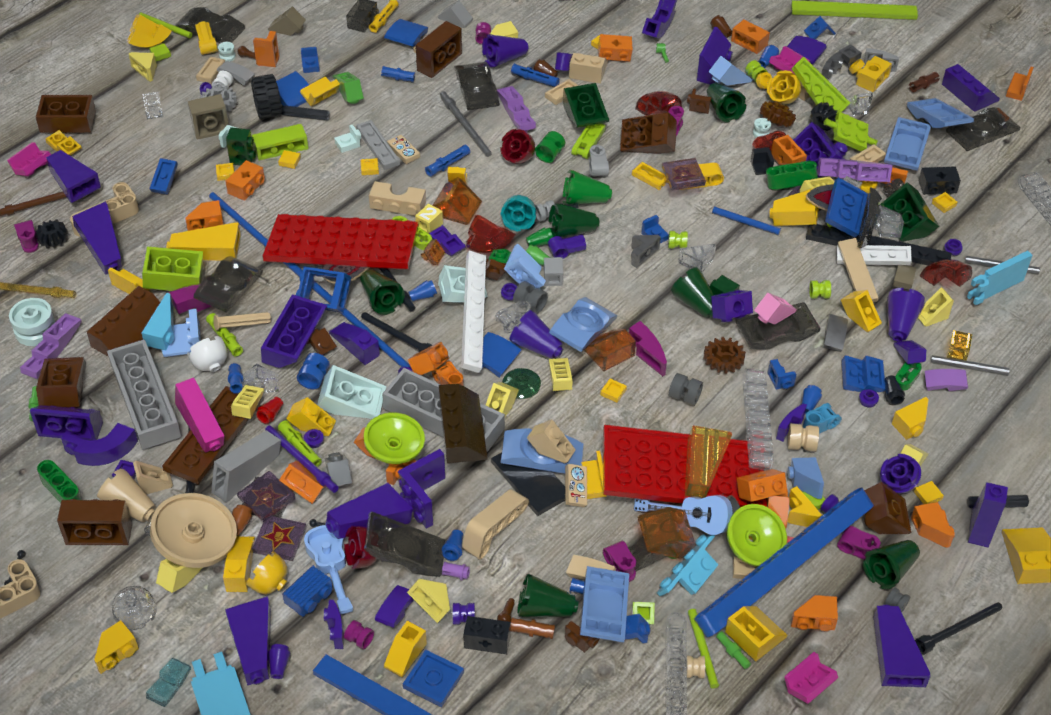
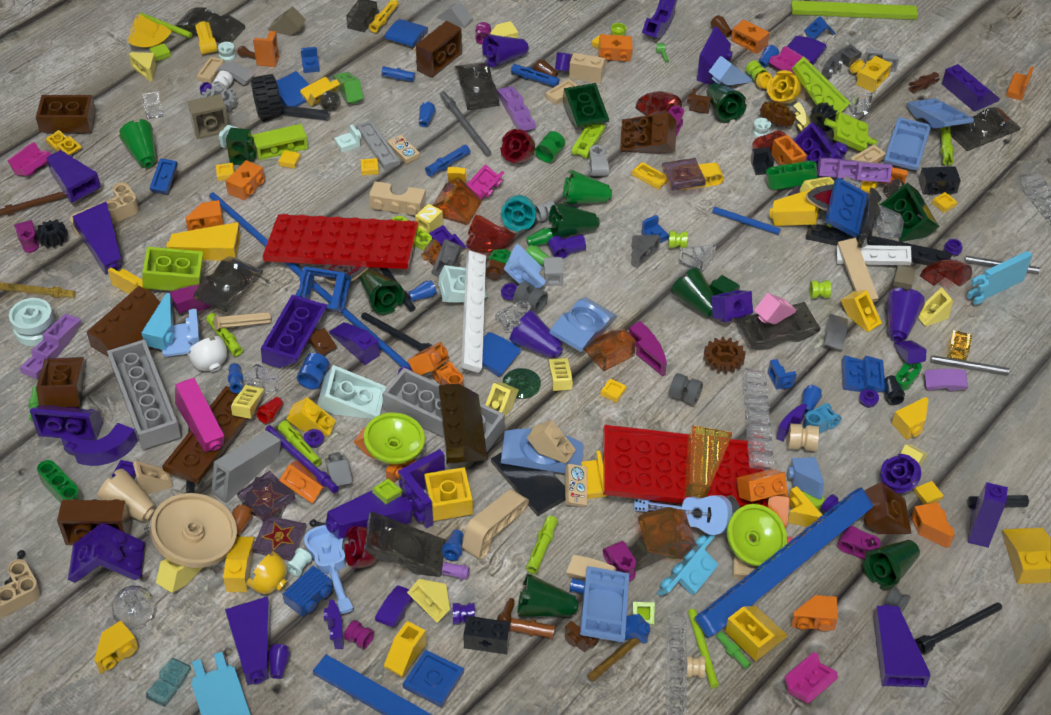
(103, 548): none -> dark purple bracket
(139, 141): none -> green cone
(298, 562): none -> light aqua bush
(330, 101): none -> clear smoke piece
(387, 491): none -> lime tile
(426, 113): none -> blue cone
(447, 256): none -> flat silver slope
(449, 493): none -> yellow brick
(484, 181): none -> dark pink bracket
(544, 537): none -> lime pin
(613, 658): none -> pearl gold bar
(618, 29): none -> lime wheel
(801, 117): none -> light yellow slope
(947, 149): none -> lime pin

